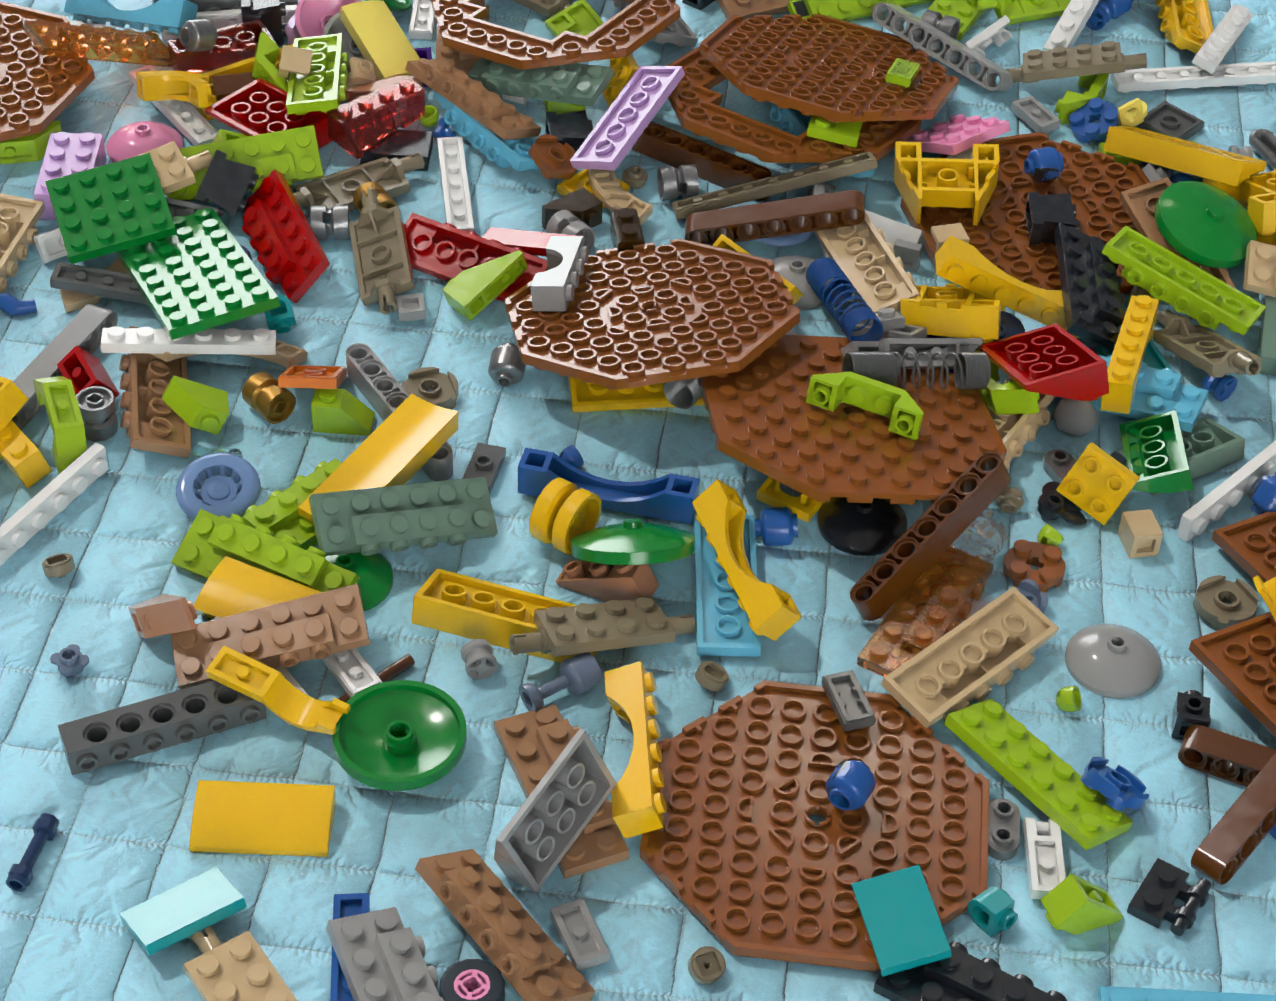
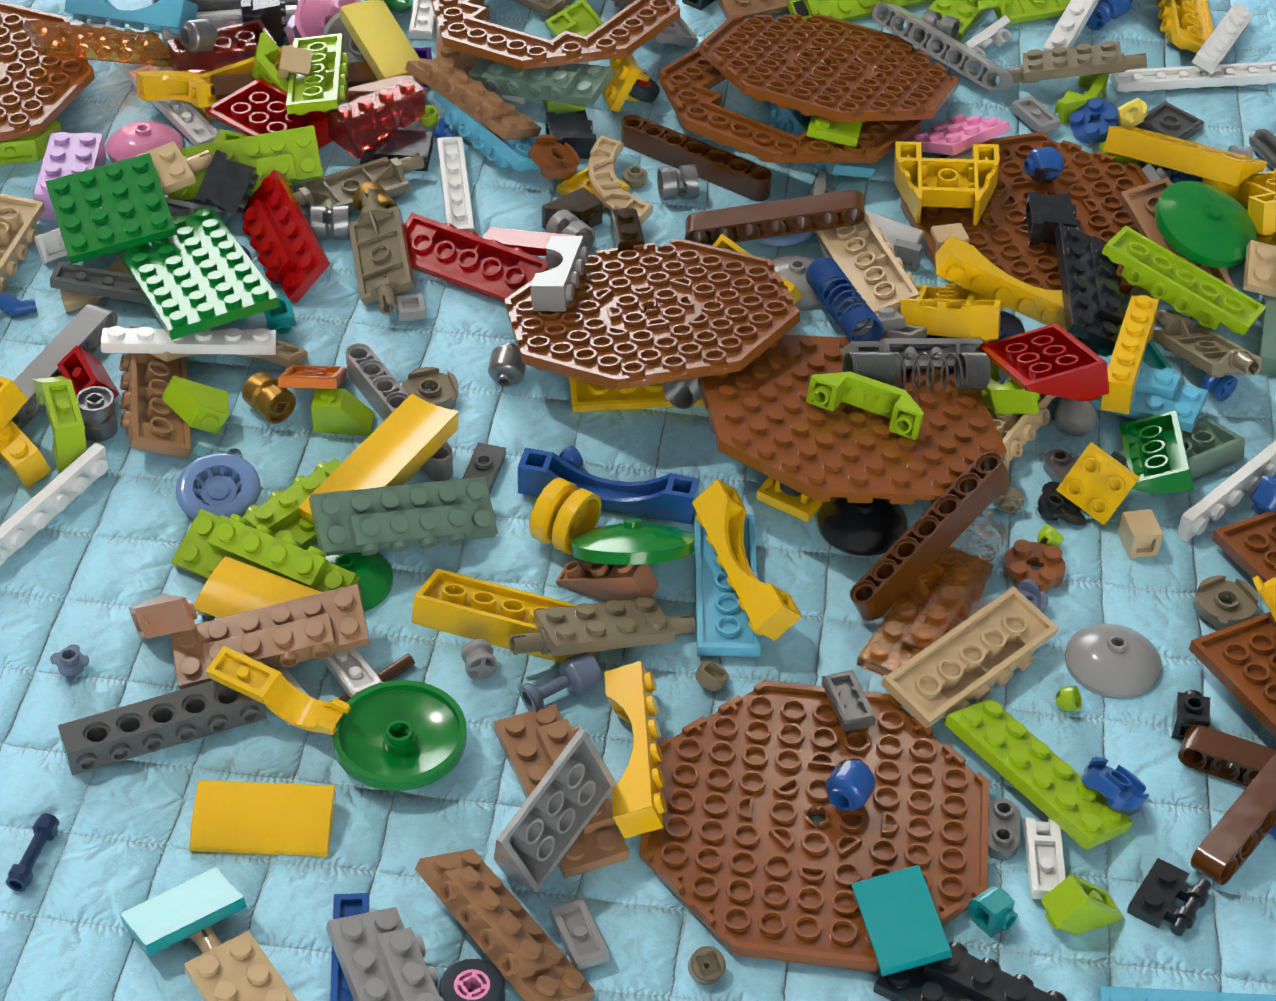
(58, 565): dark tan tile -> none
(361, 72): tan bracket -> none
(480, 285): lime slope -> none
(627, 117): lavender plate -> none
(775, 184): dark tan tile -> none
(776, 526): blue head -> none
(902, 72): lime tile -> none

